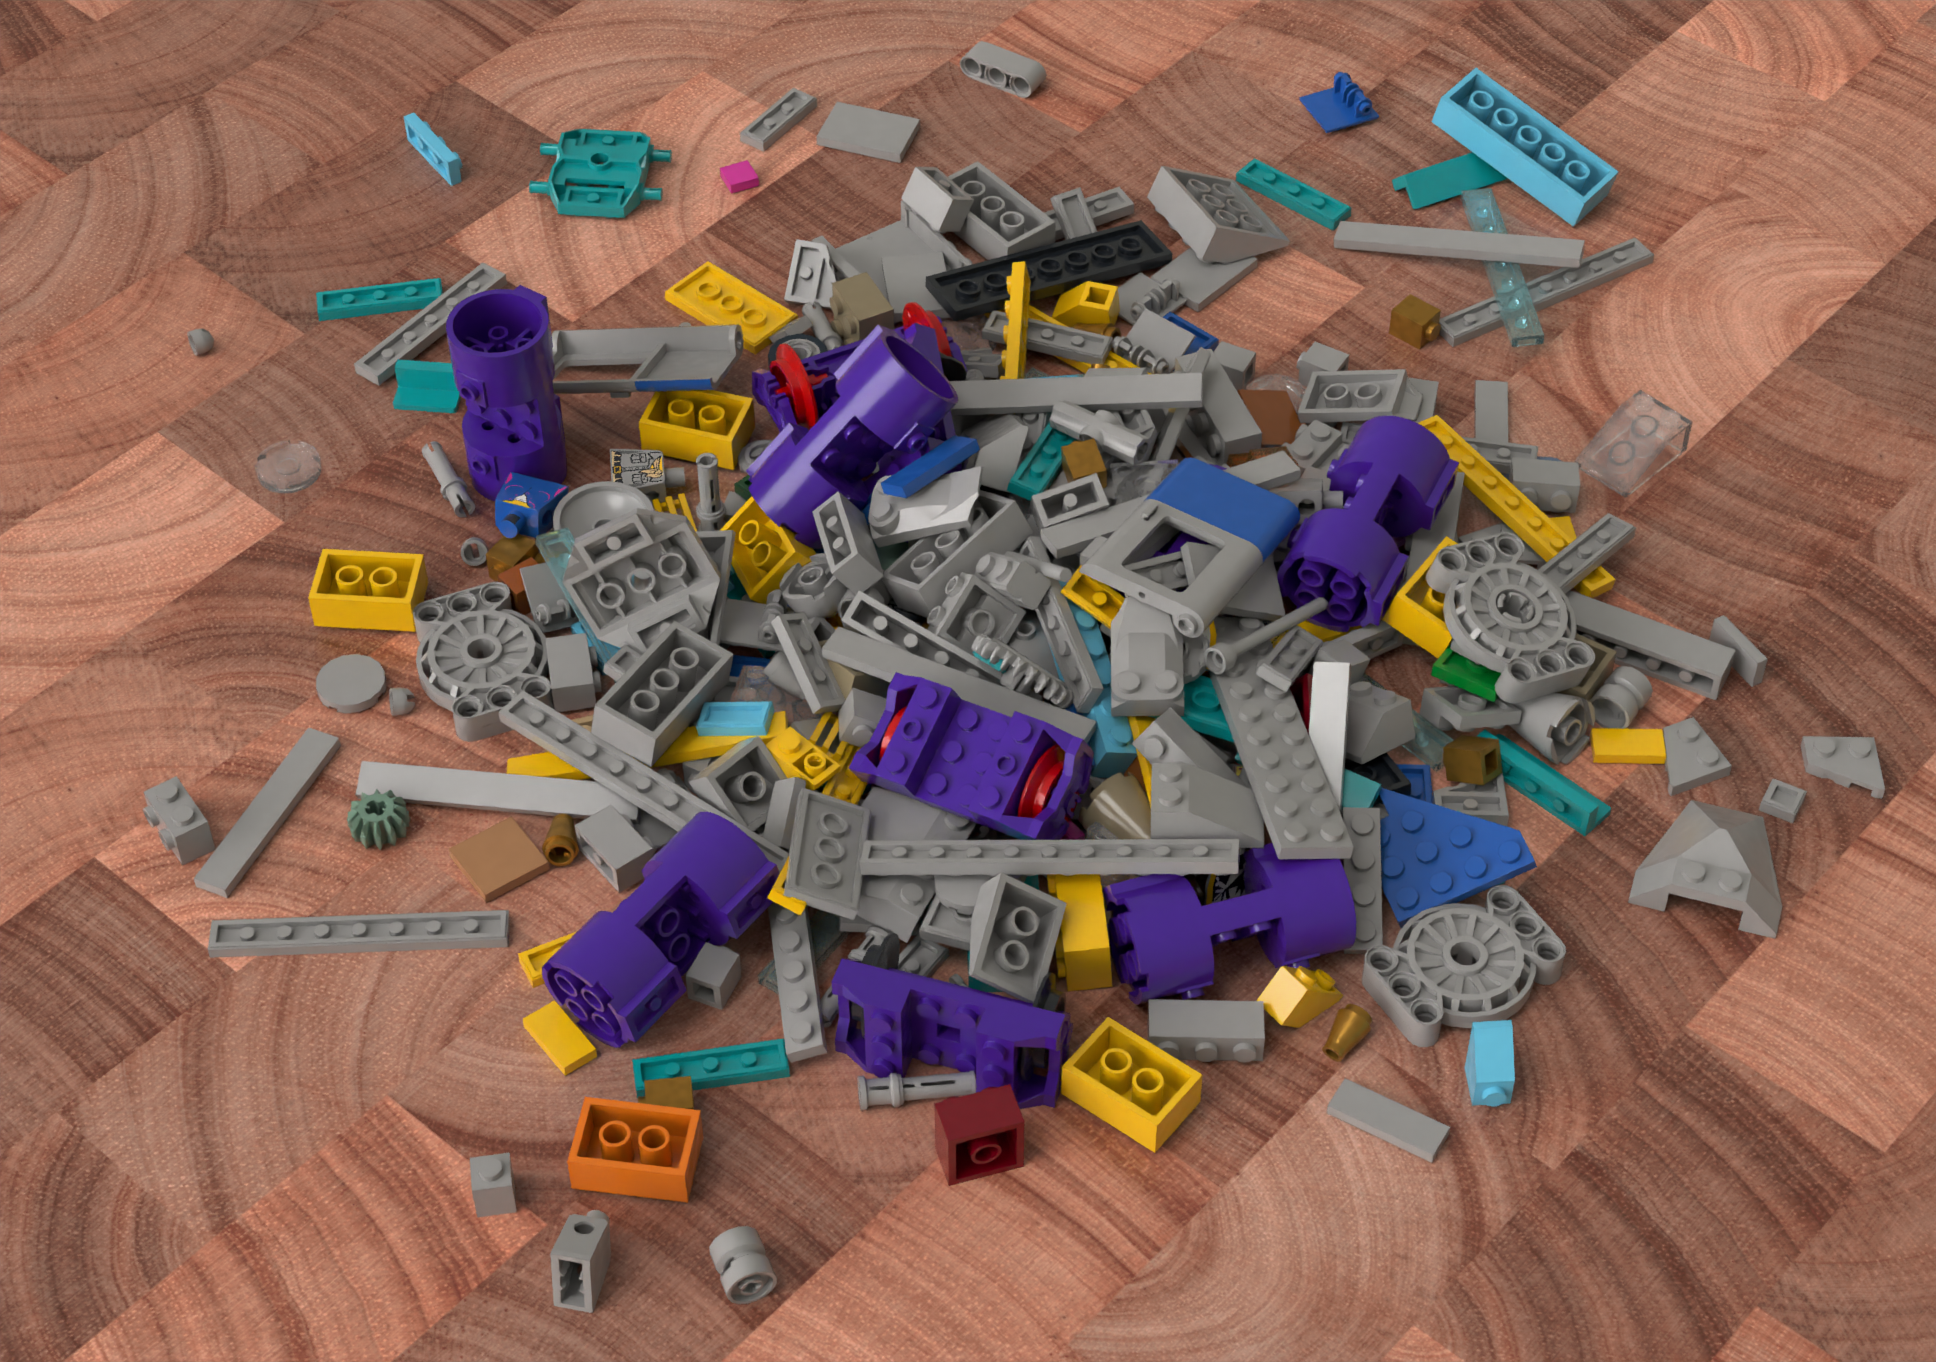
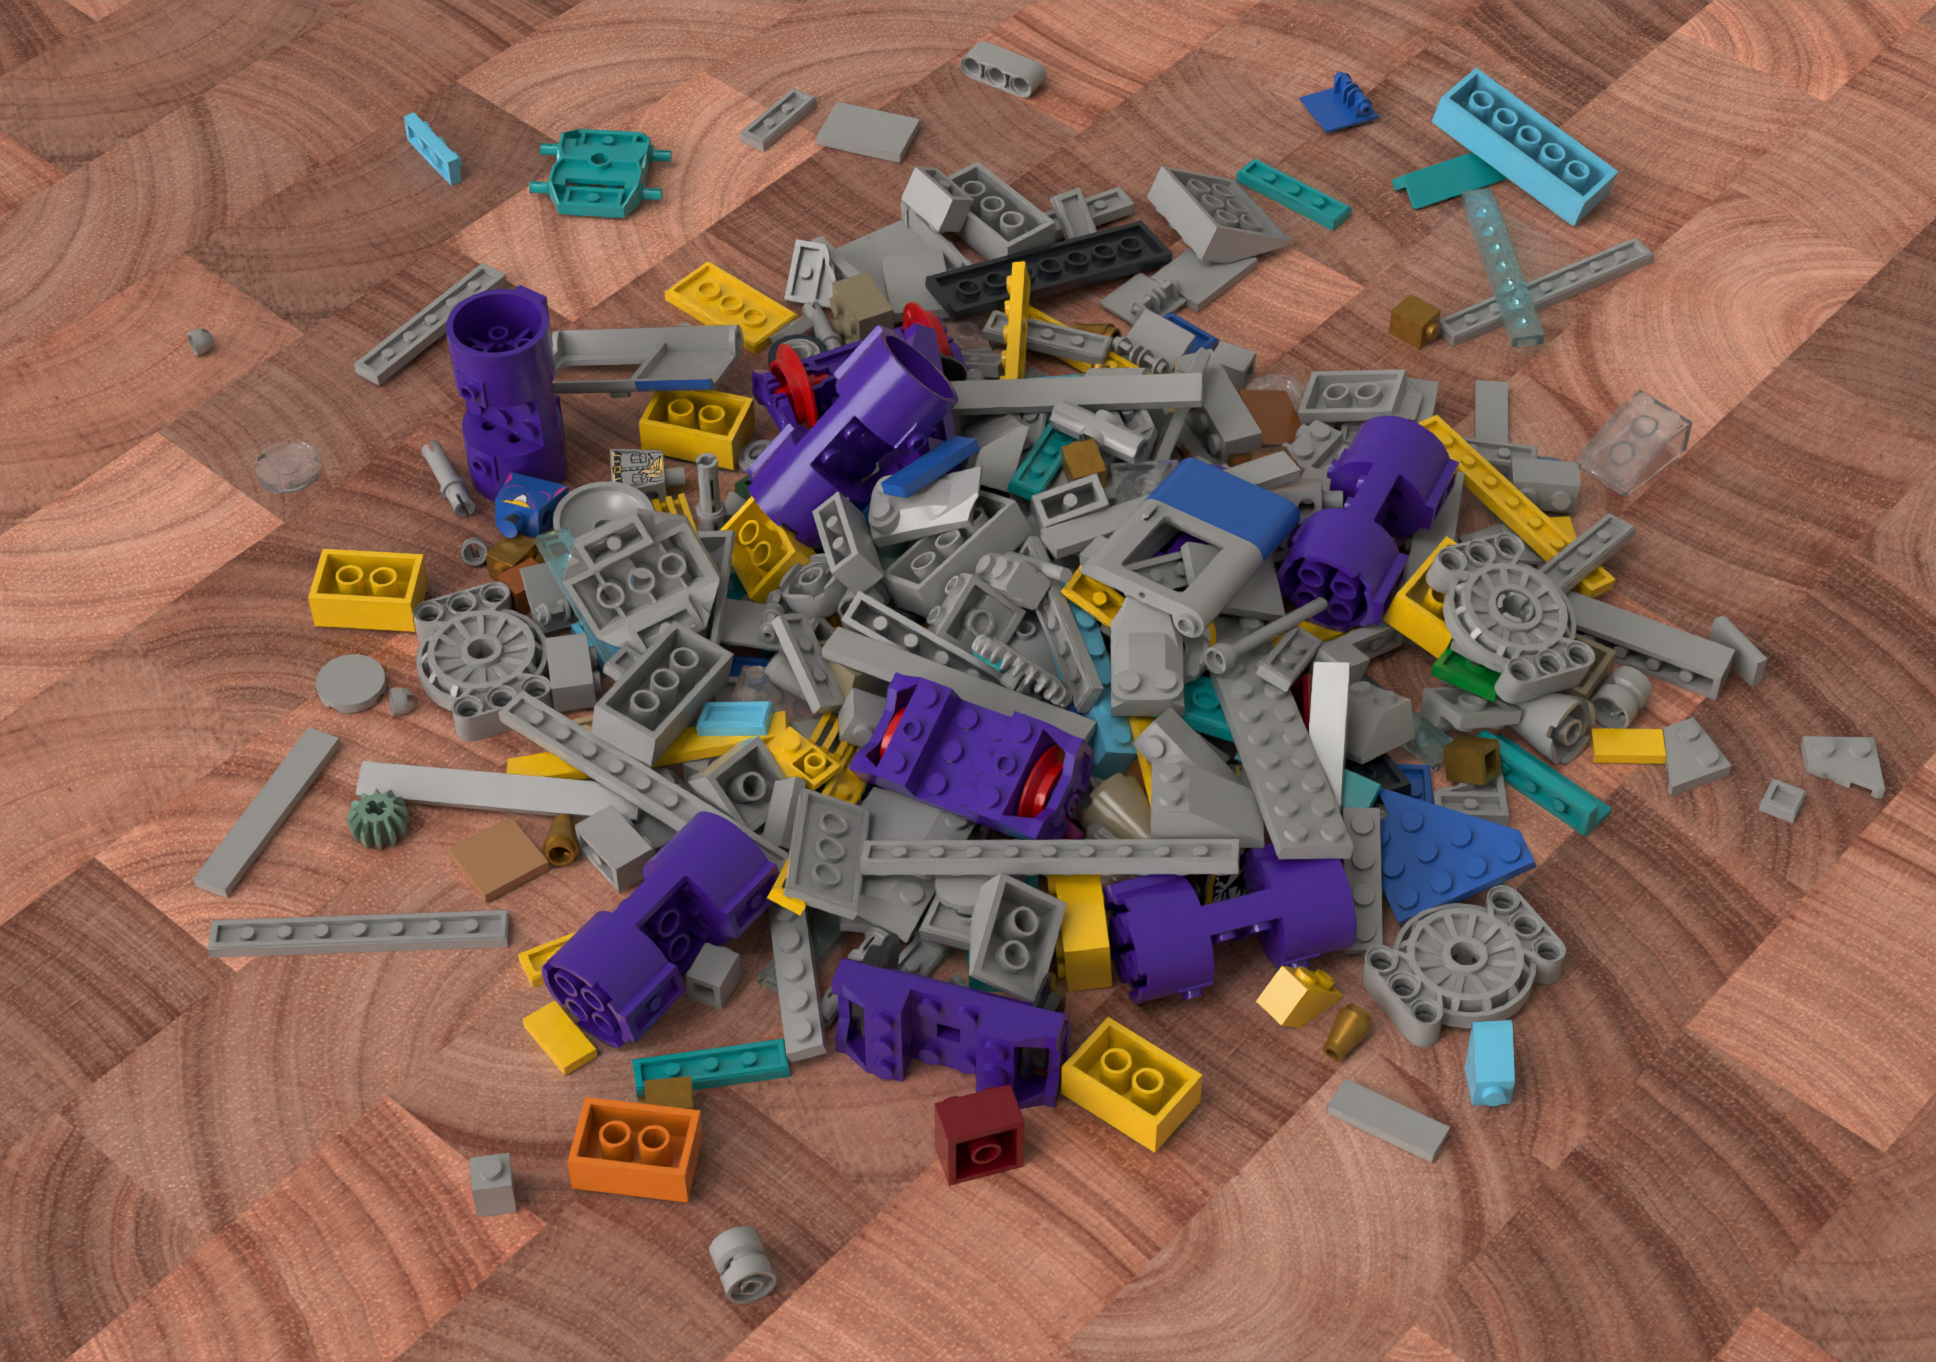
(178, 821): light grey brick -> none
(377, 299): teal tile -> none
(425, 387): teal panel -> none
(583, 1242): light grey torso -> none
(739, 176): dark pink tile -> none
(896, 1090): light grey pin -> none
(1088, 305): yellow slope -> none
(1207, 1029): light grey brick -> none
(1320, 358): light grey brick -> none
(1459, 244): light grey tile -> none
(1717, 860): light grey wedge -> none

